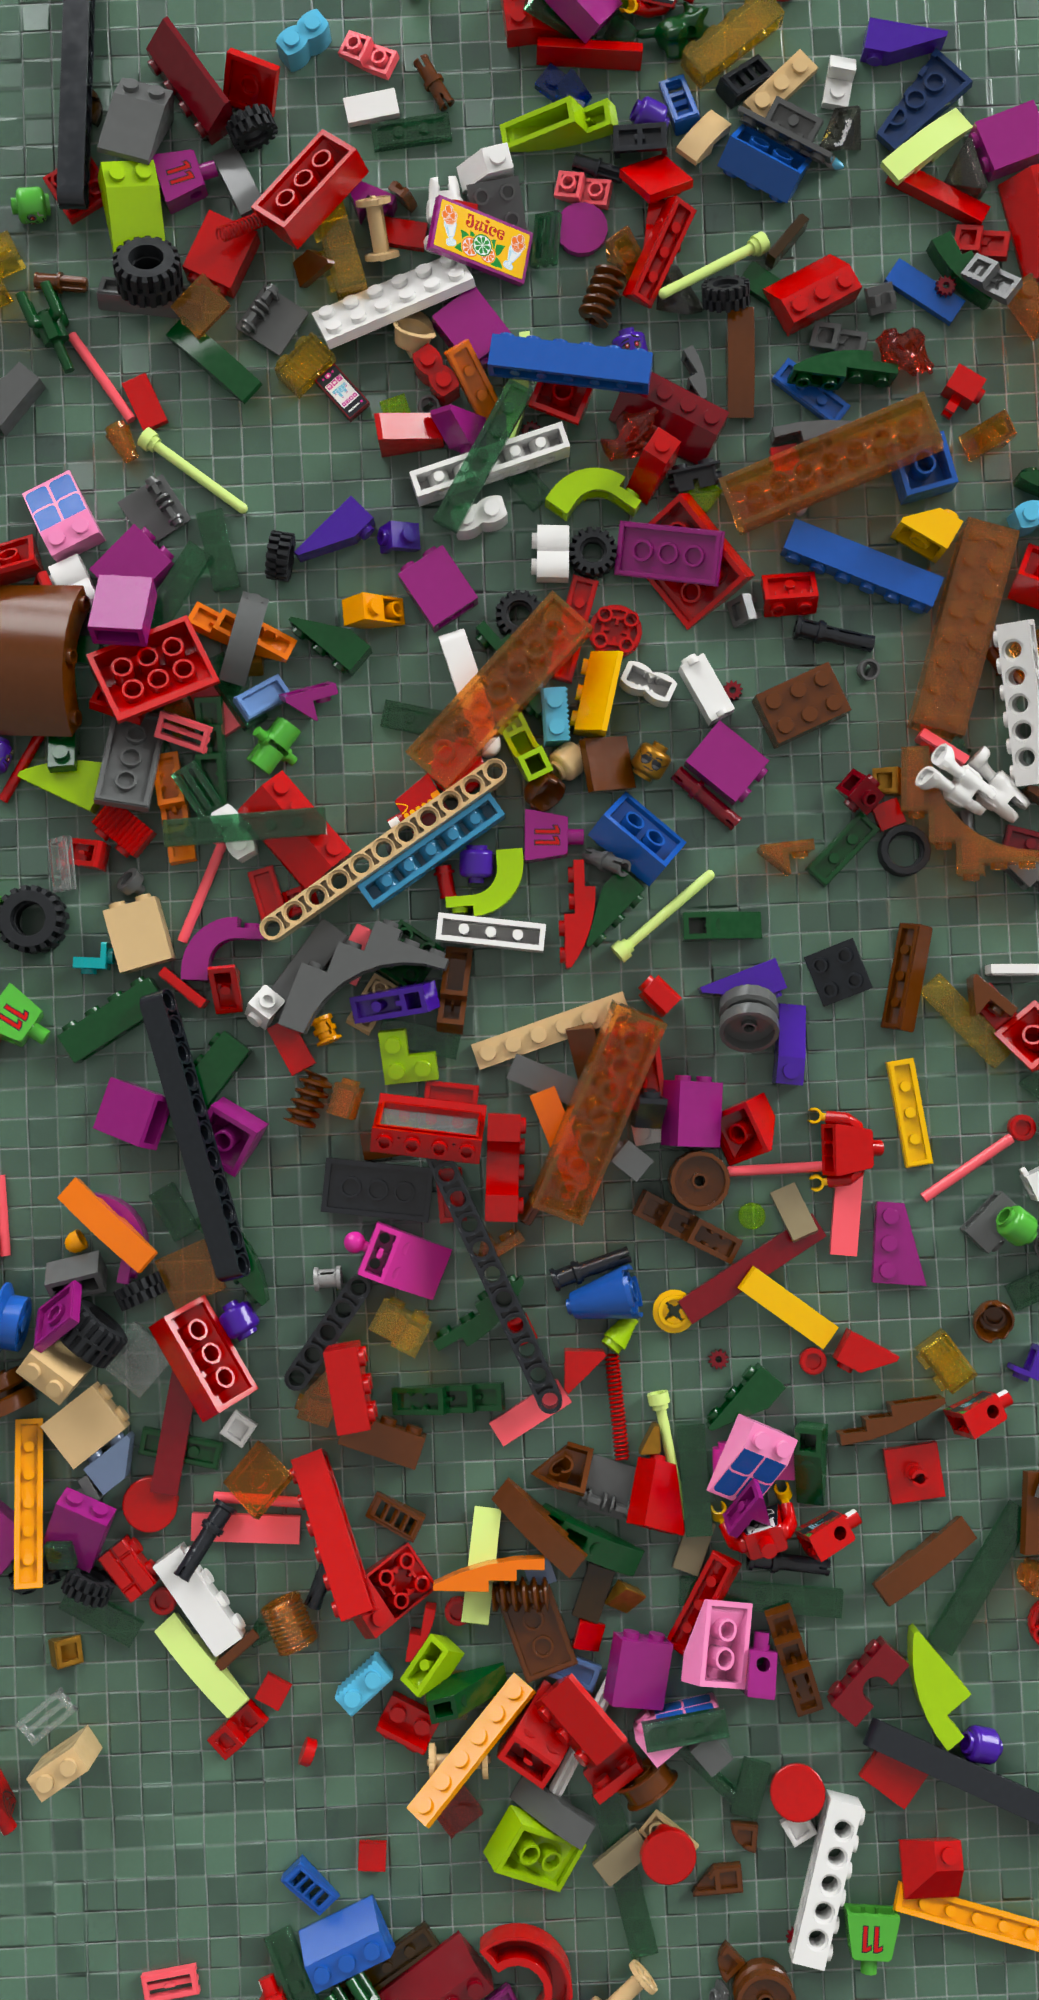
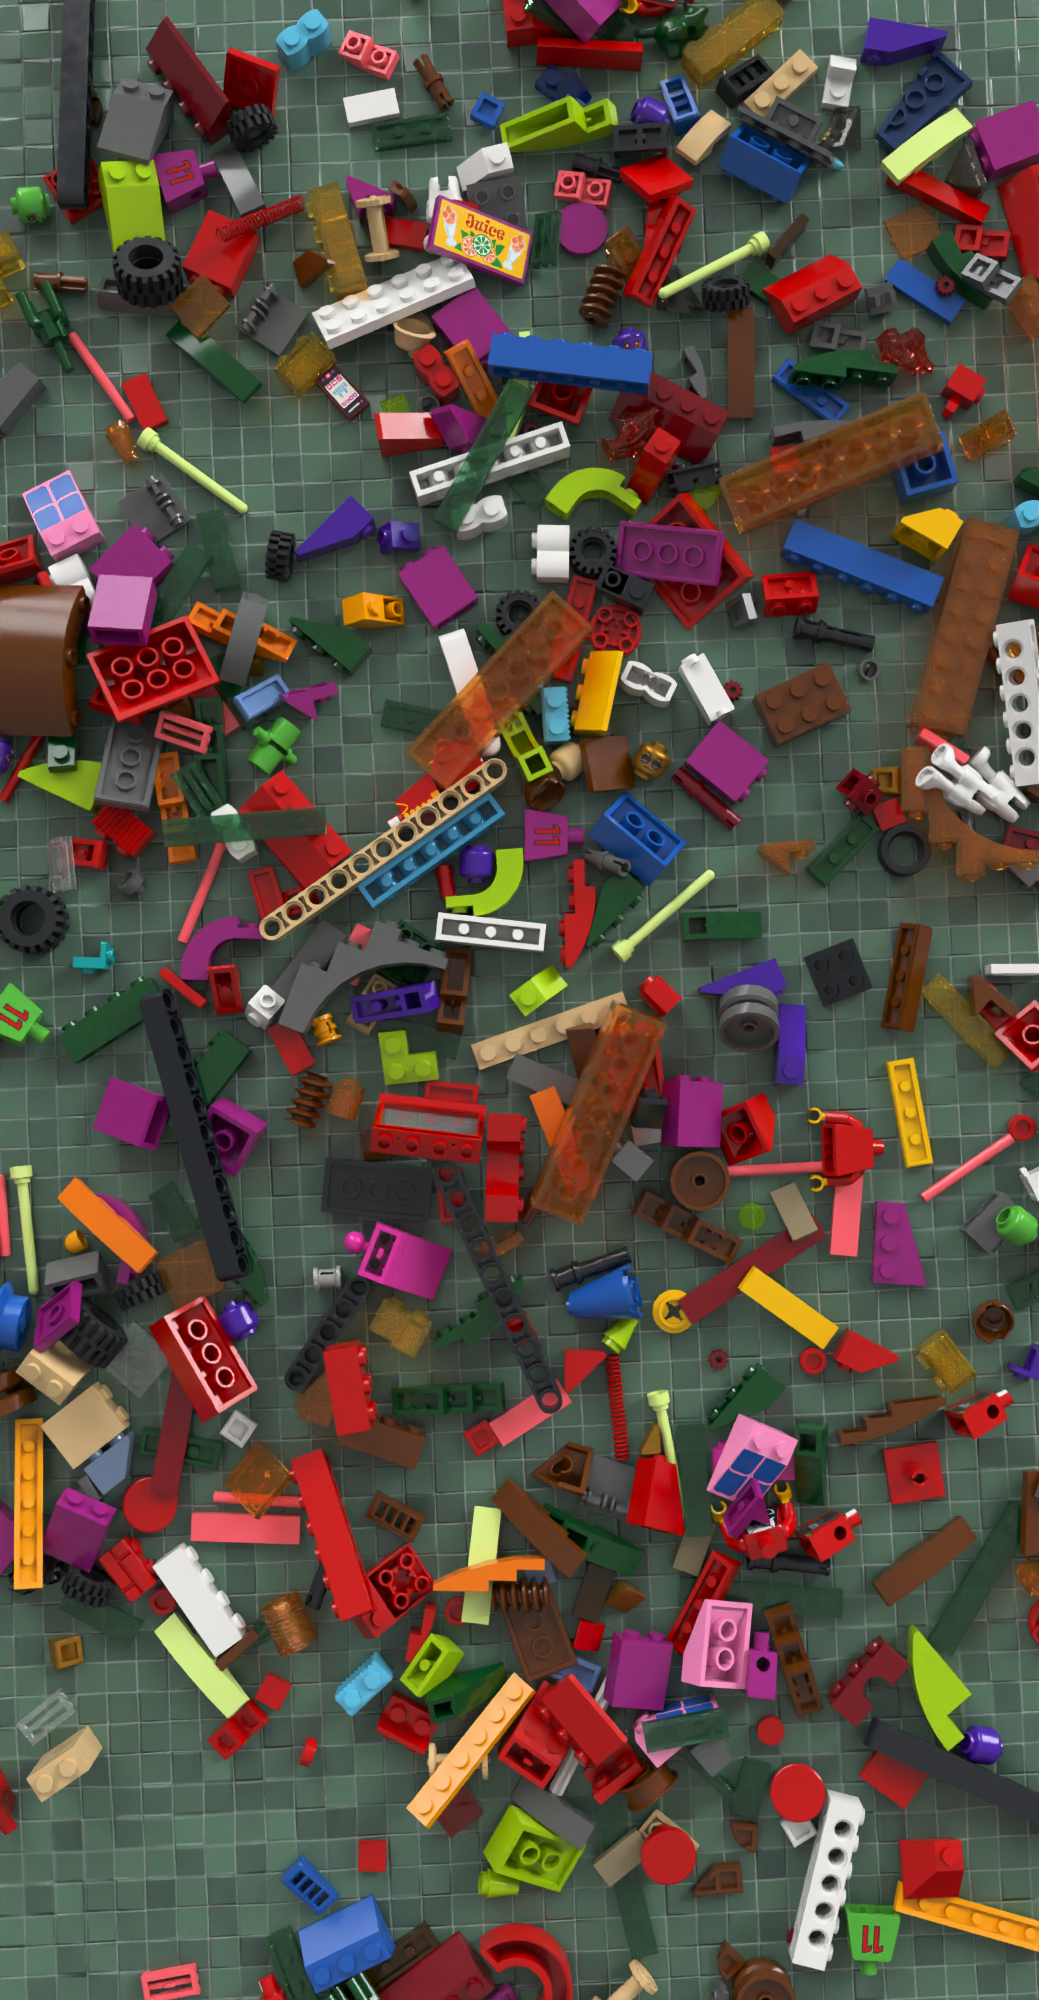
(21, 1177): none -> yellowish green piece
(60, 1555): clear green tile -> none
(139, 934): tan brick -> none
(212, 1528): black pin -> none
(310, 188): red slope -> none
(481, 1437): none -> red tile
(487, 111): none -> blue plate
(496, 1885): none -> lime cone
(538, 991): none -> lime slope
(624, 588): none -> black slope
(770, 1730): none -> red tile
(912, 231): none -> clear orange piece

